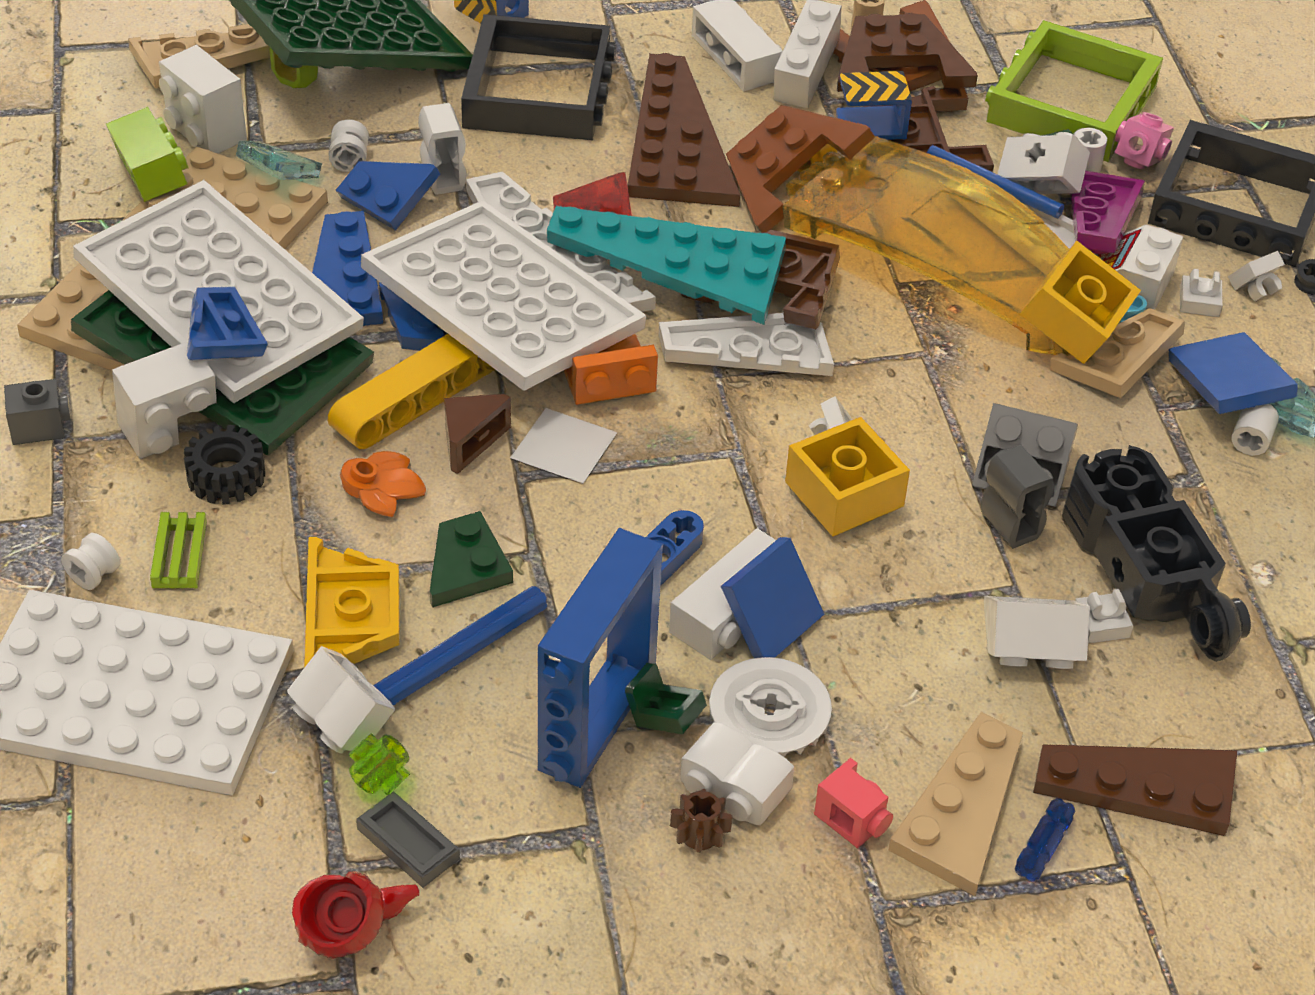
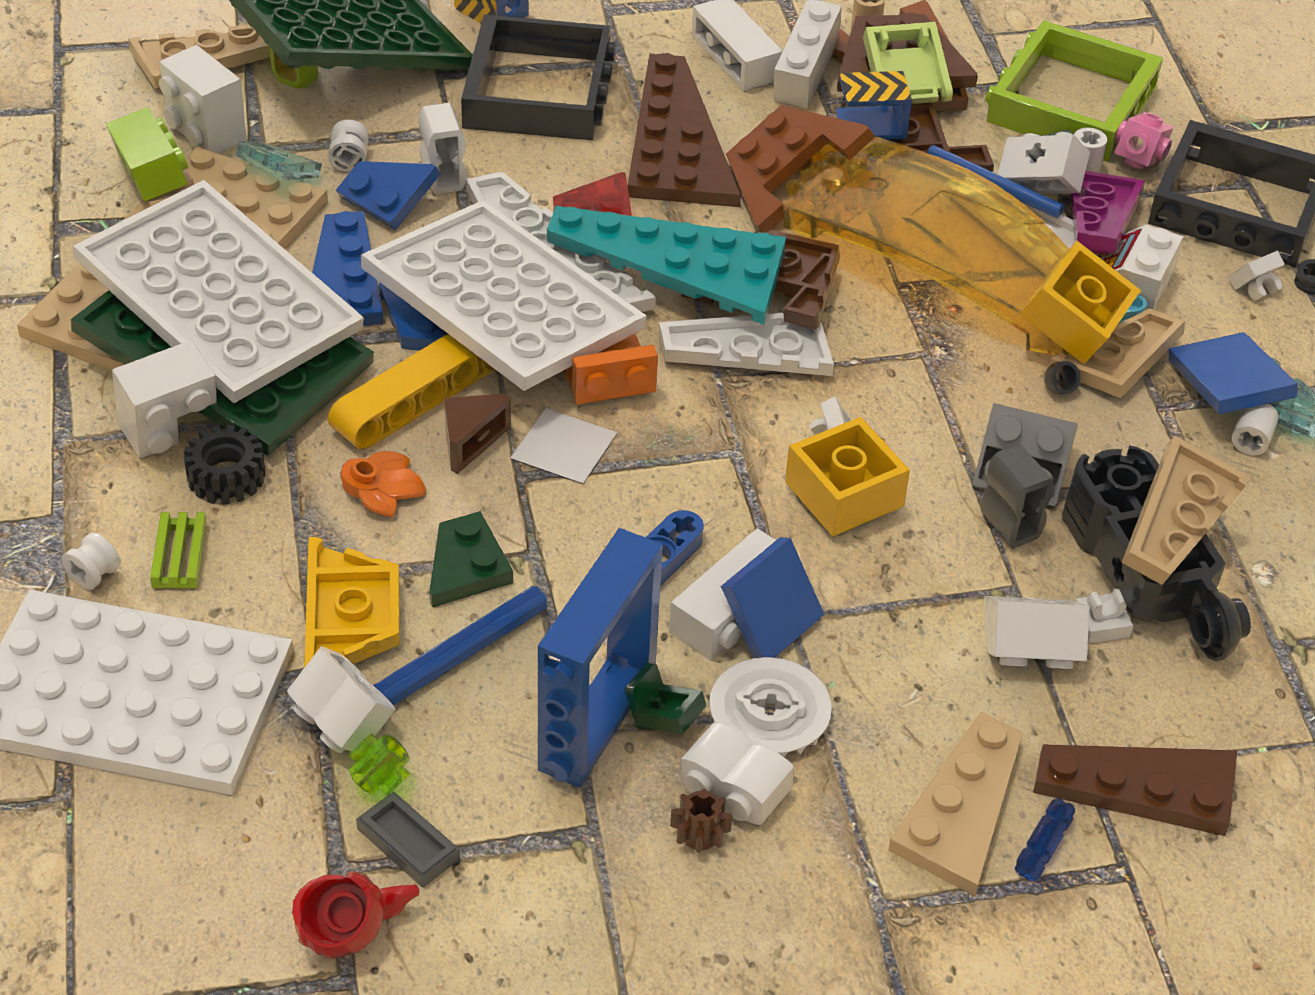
(36, 411): dark grey brick -> none
(222, 326): blue wing -> none
(852, 805): coral brick -> none
(922, 66): none -> yellowish green container
(1065, 374): none -> black hinge
(1181, 506): none -> tan wing
(1201, 294): white tile -> none

